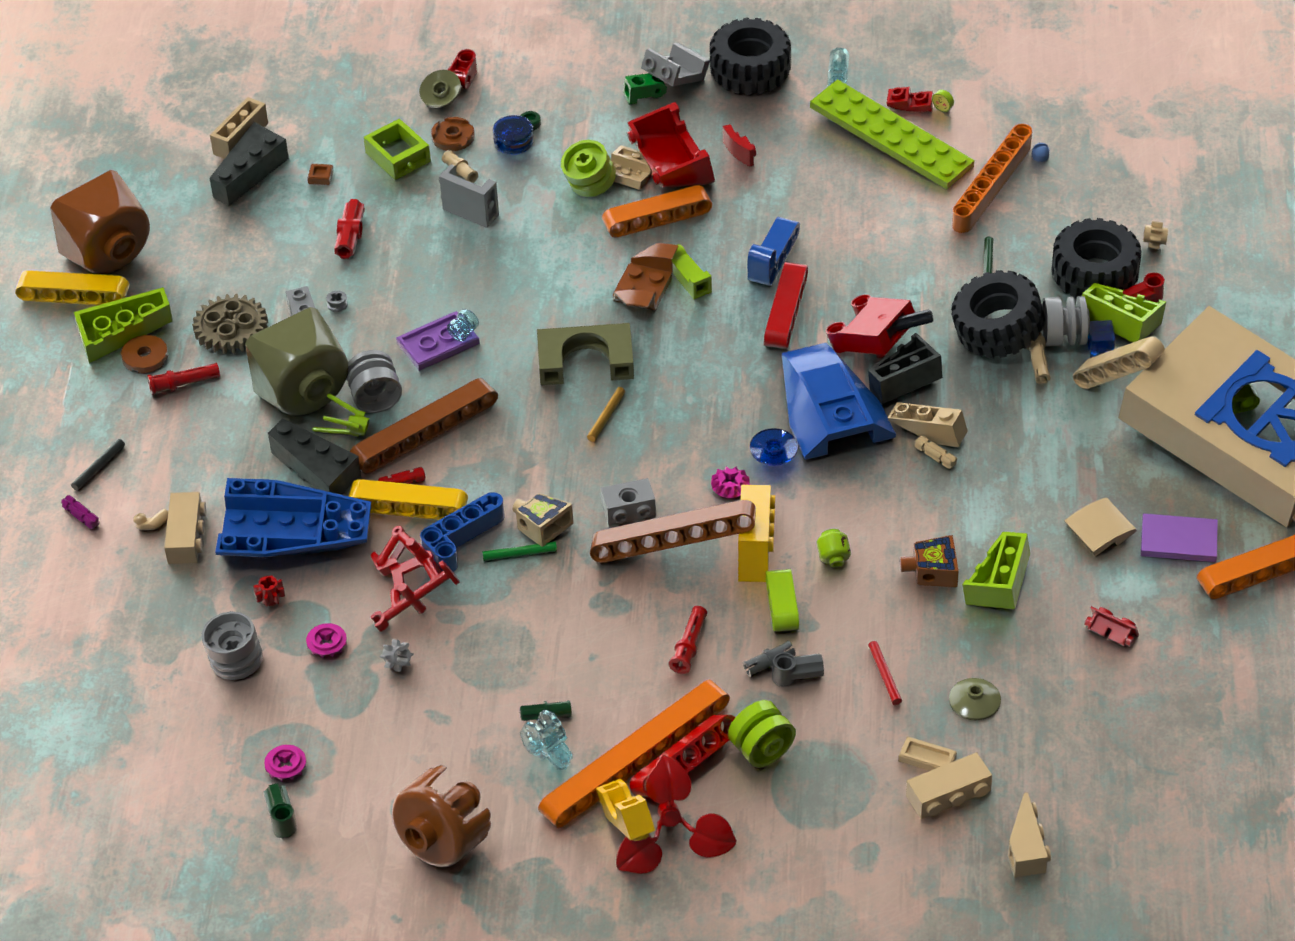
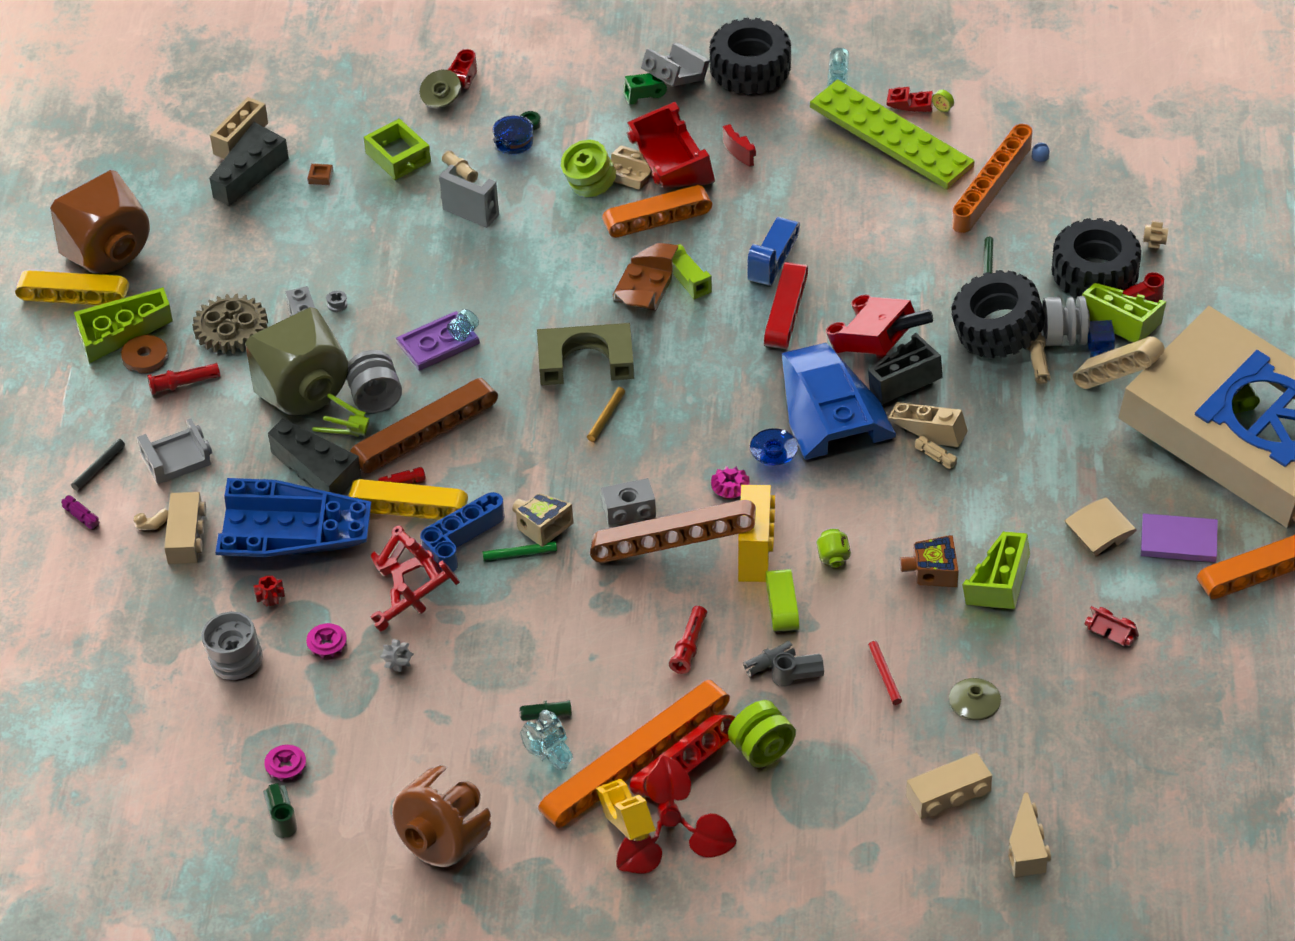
(175, 453): none -> light grey panel
(349, 229): red piece -> none
(443, 140): dark orange tile -> none
(925, 754): tan tile -> none

